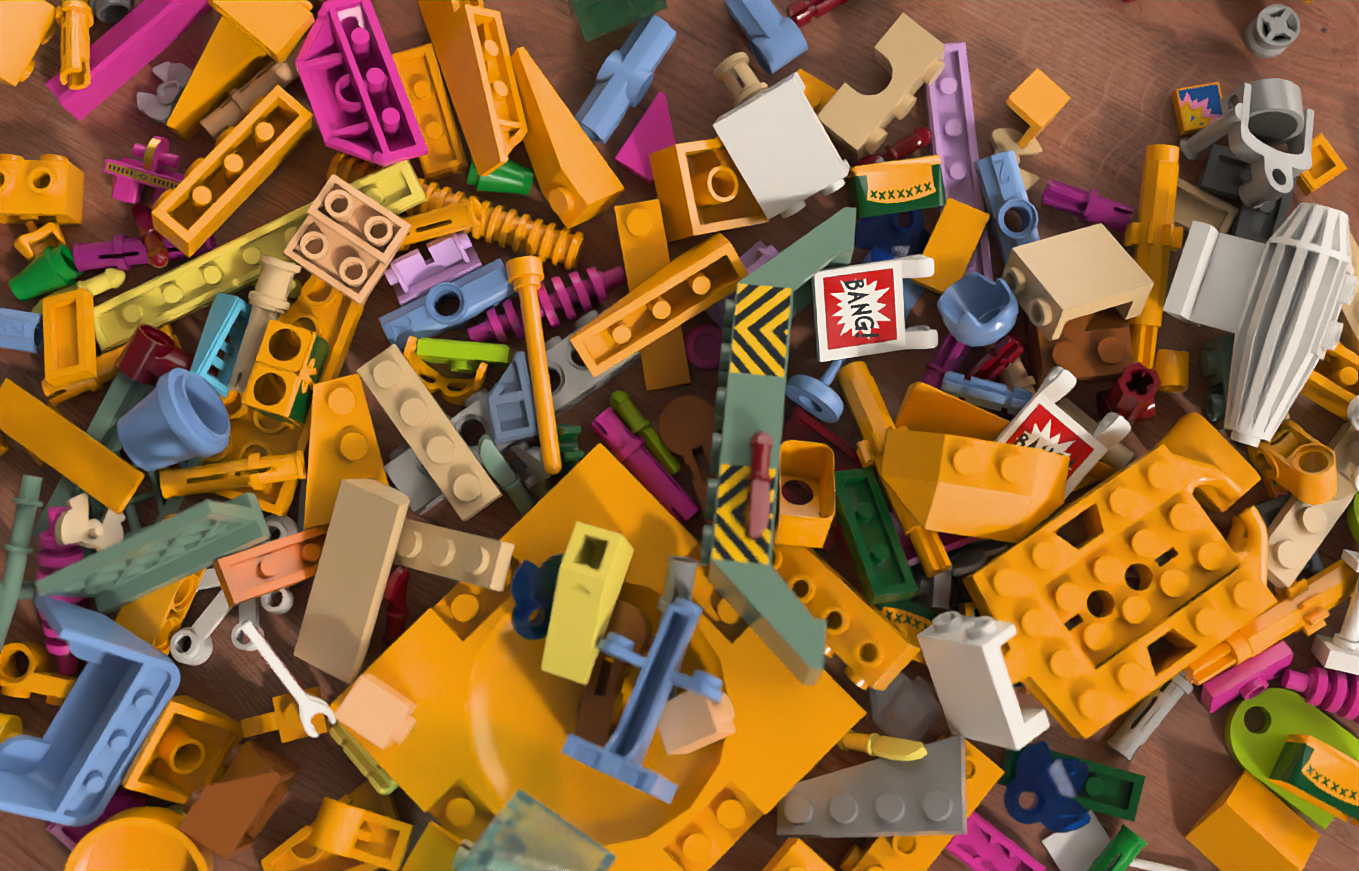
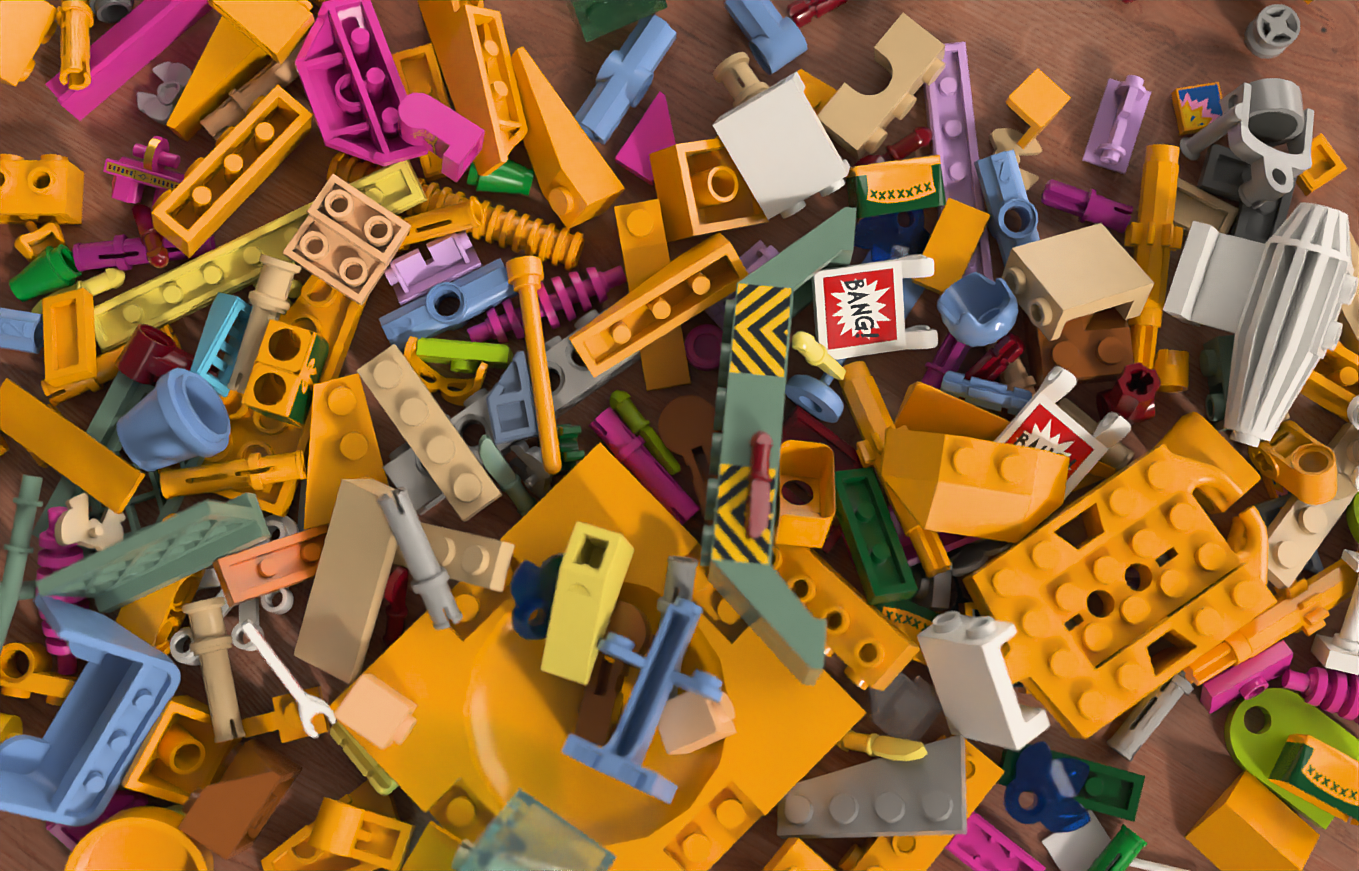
(211, 645): none -> tan pin
(428, 576): none -> light grey pin
(441, 131): none -> dark pink leg
(817, 355): none -> light yellow piece
(1117, 124): none -> lavender hinge

